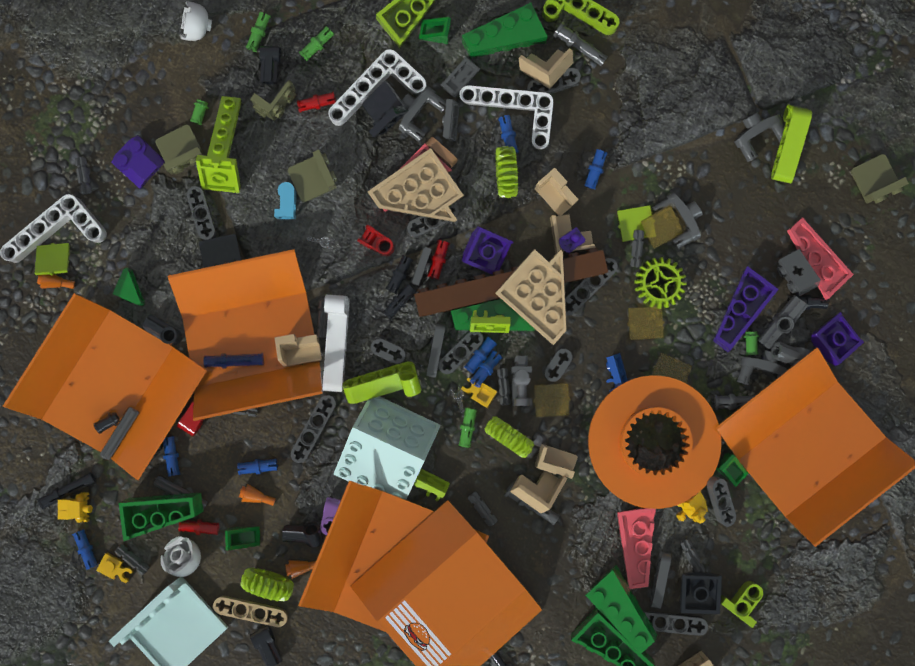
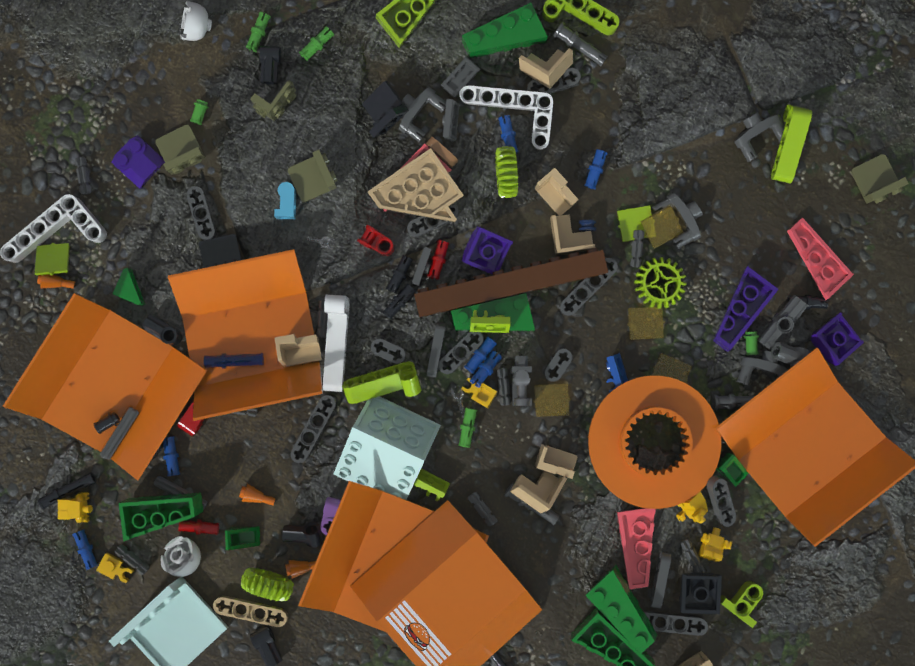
(216, 169): lime bracket -> none
(257, 466): blue pin -> none
(316, 101): red pin -> none
(373, 83): white beam -> none
(436, 30): green slope -> none
(509, 437): lime gear -> none
(538, 294): tan wing -> none
(571, 240): dark purple piece -> none
(587, 225): none -> dark blue bush
(713, 546): none -> yellow piece
(798, 263): dark grey brick -> none

